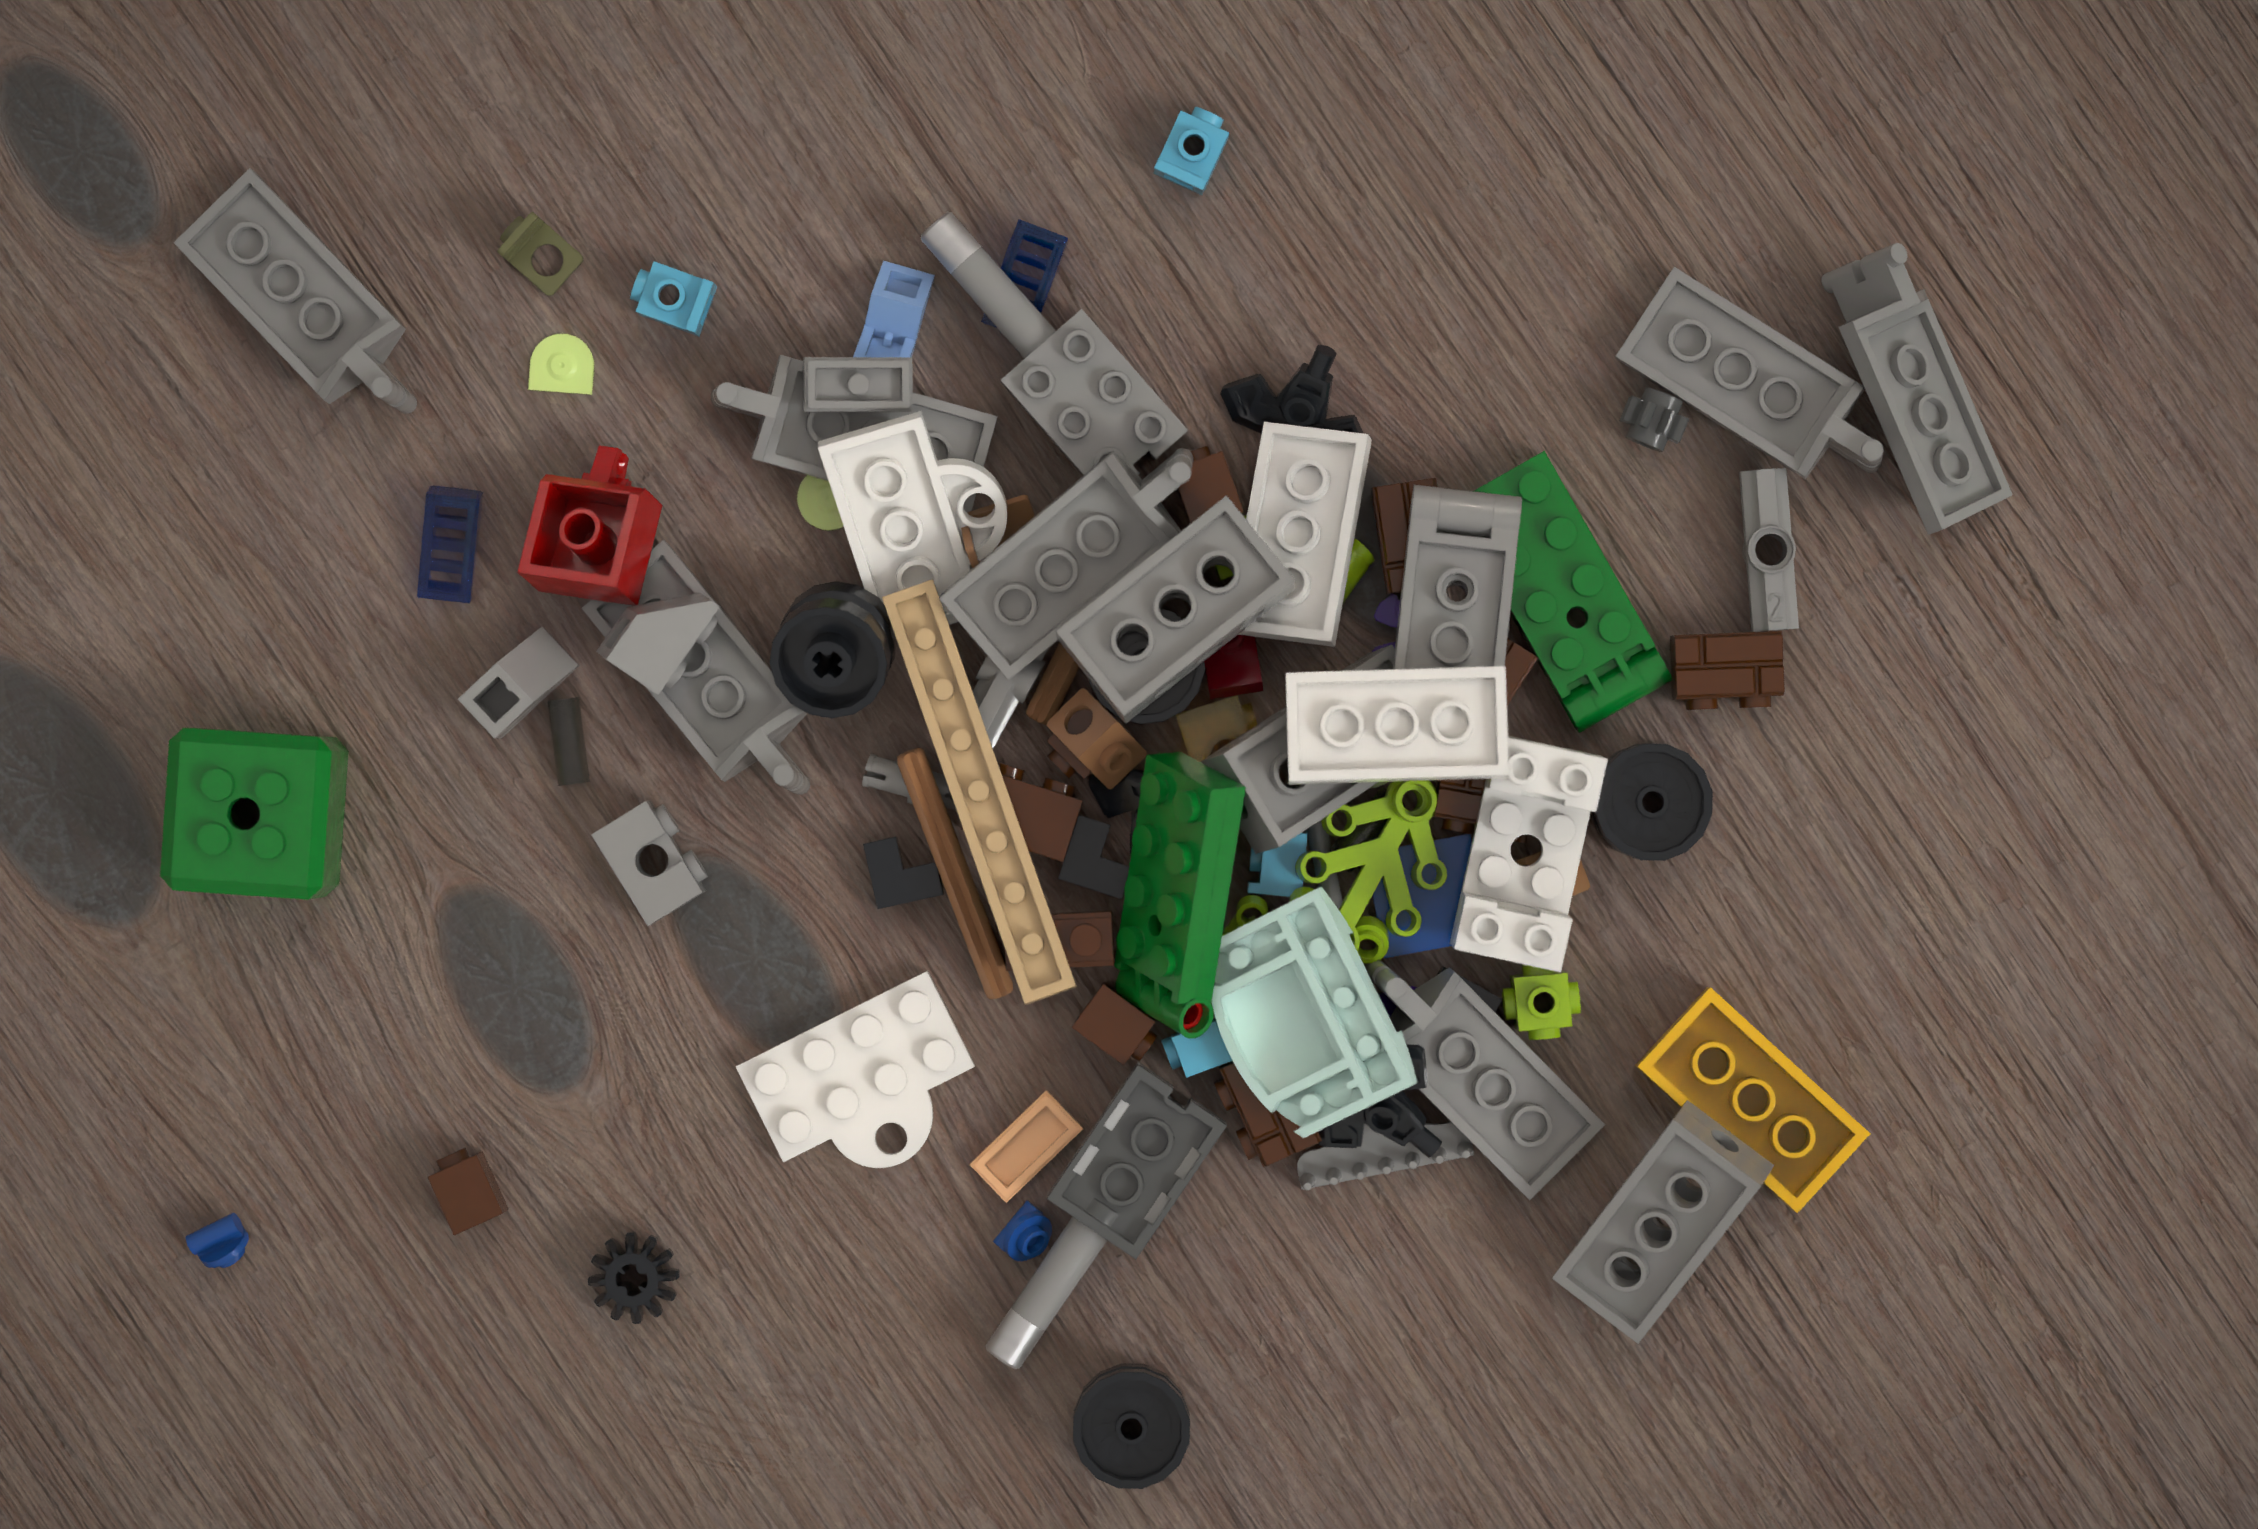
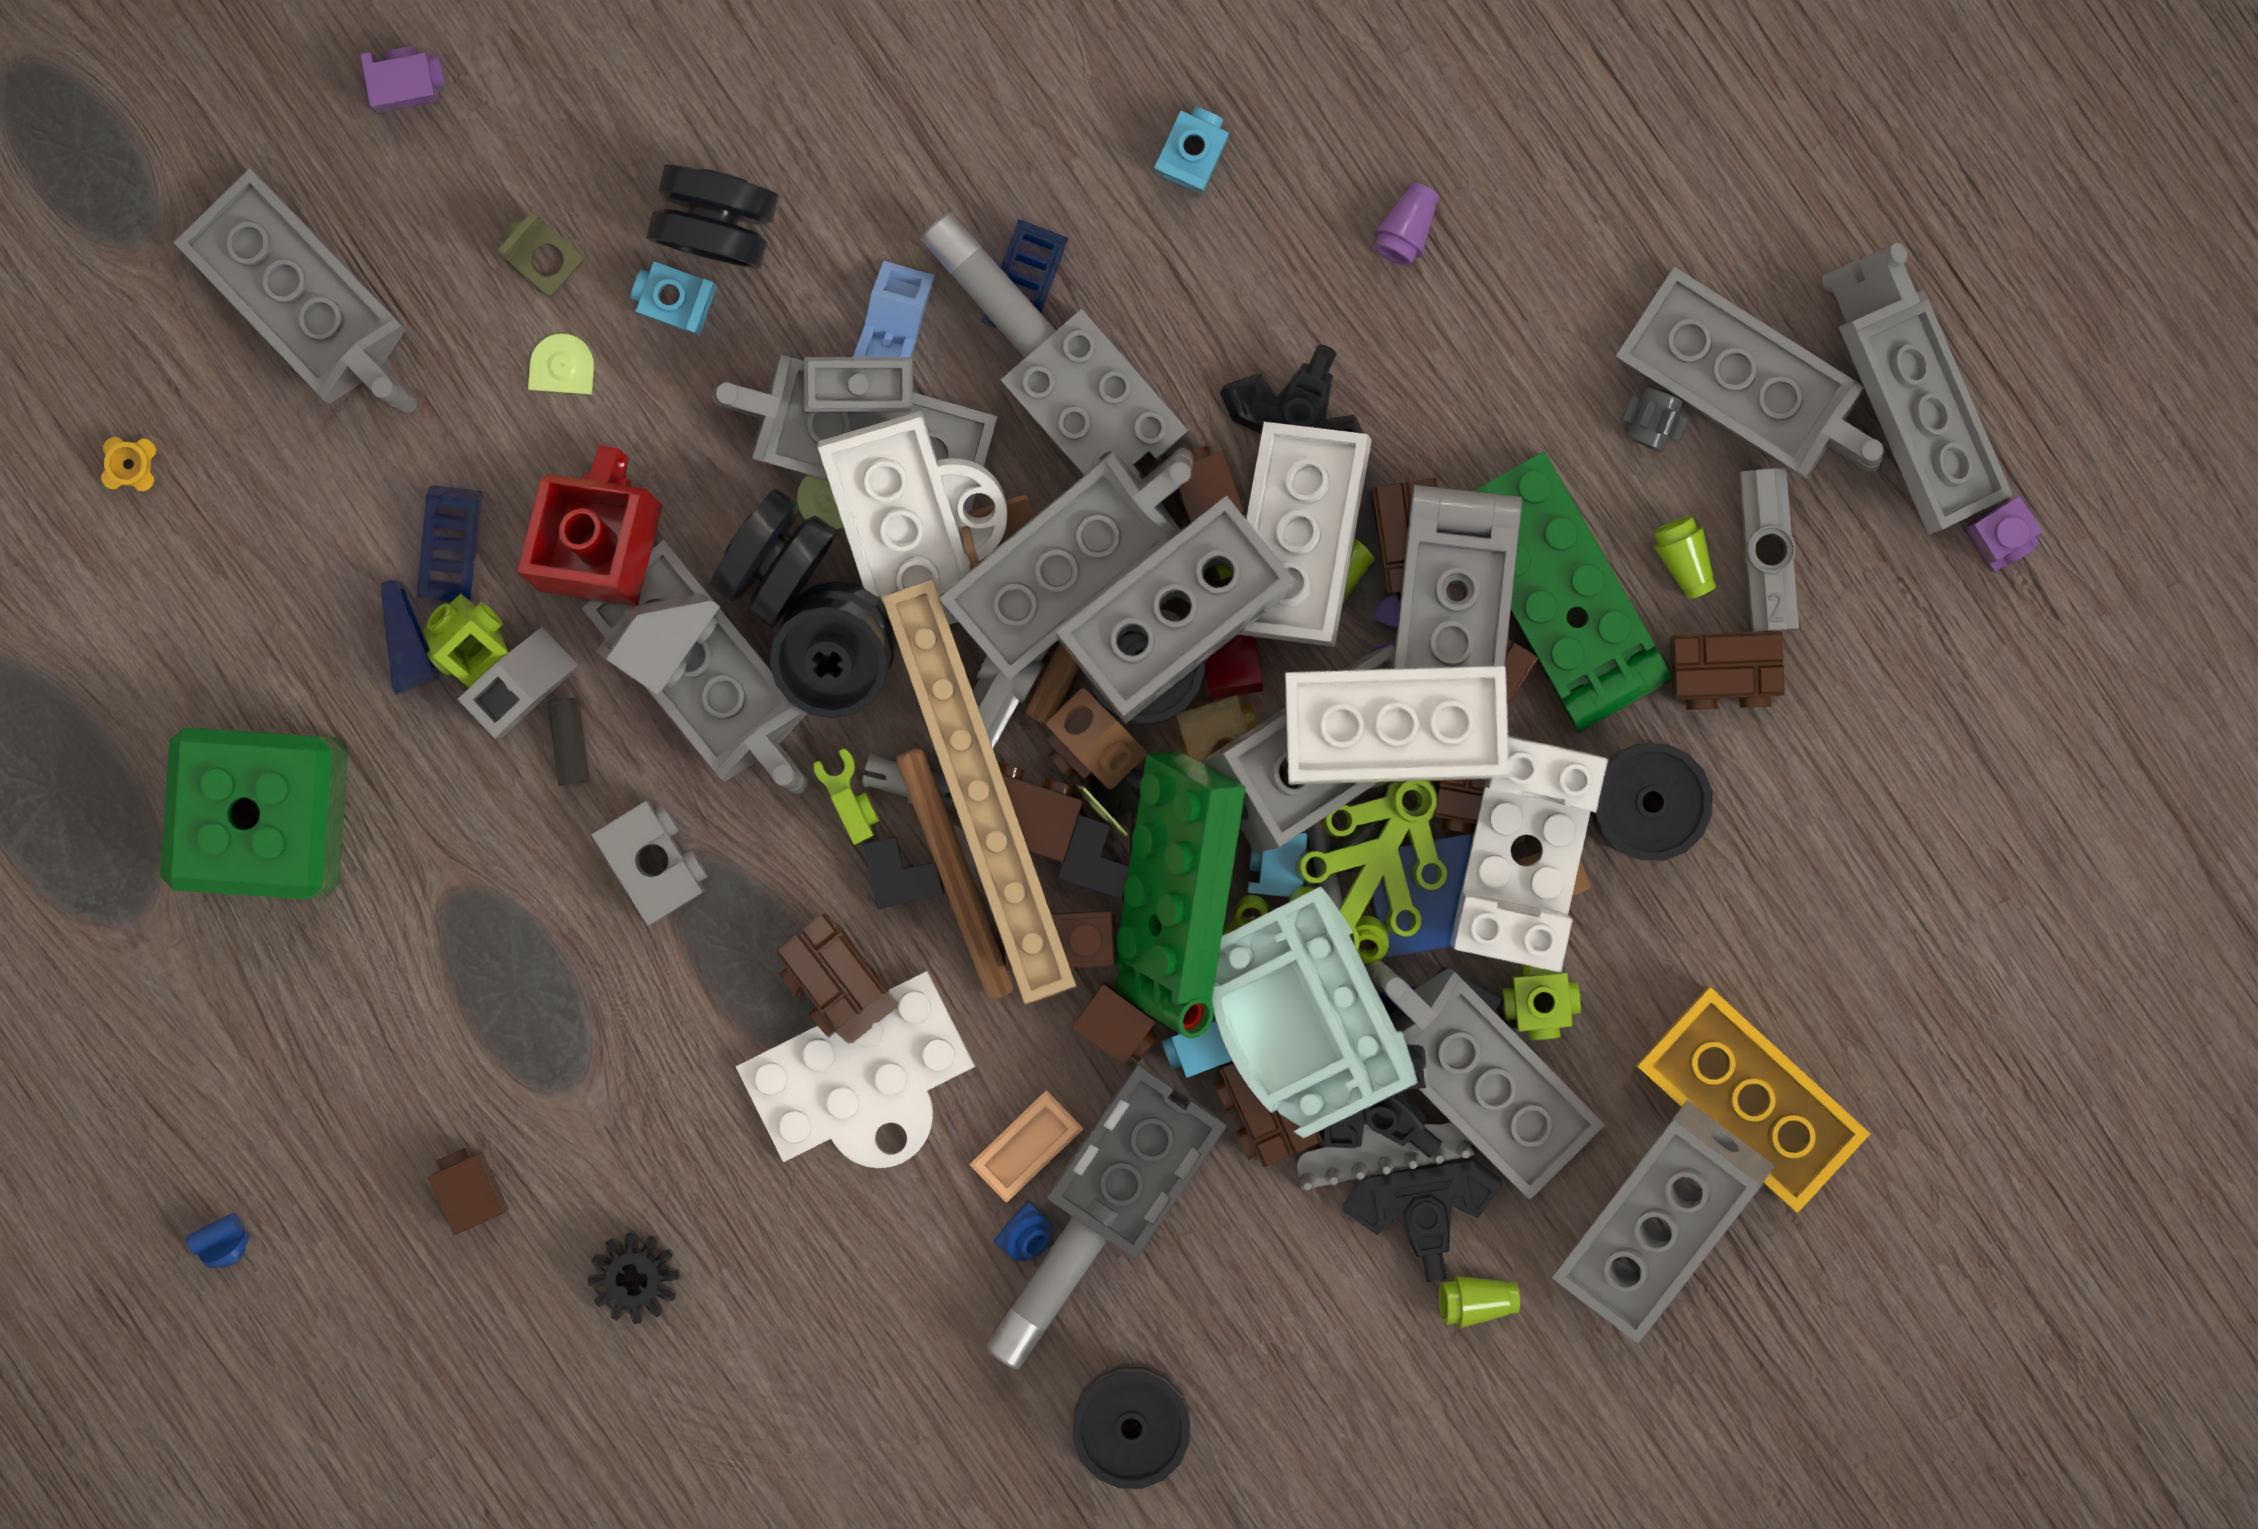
(117, 453): none -> yellow plate
(402, 79): none -> medium lavender brick
(405, 641): none -> clear blue slope
(464, 639): none -> lime brick
(714, 208): none -> black wheel
(766, 553): none -> black wheel
(836, 980): none -> reddish brown brick
(855, 811): none -> lime plate
(1100, 810): none -> yellowish green piece
(1407, 225): none -> medium lavender cone
(1424, 1205): none -> black piece
(1476, 1300): none -> lime cone
(1685, 555): none -> lime cone
(2005, 533): none -> medium lavender brick

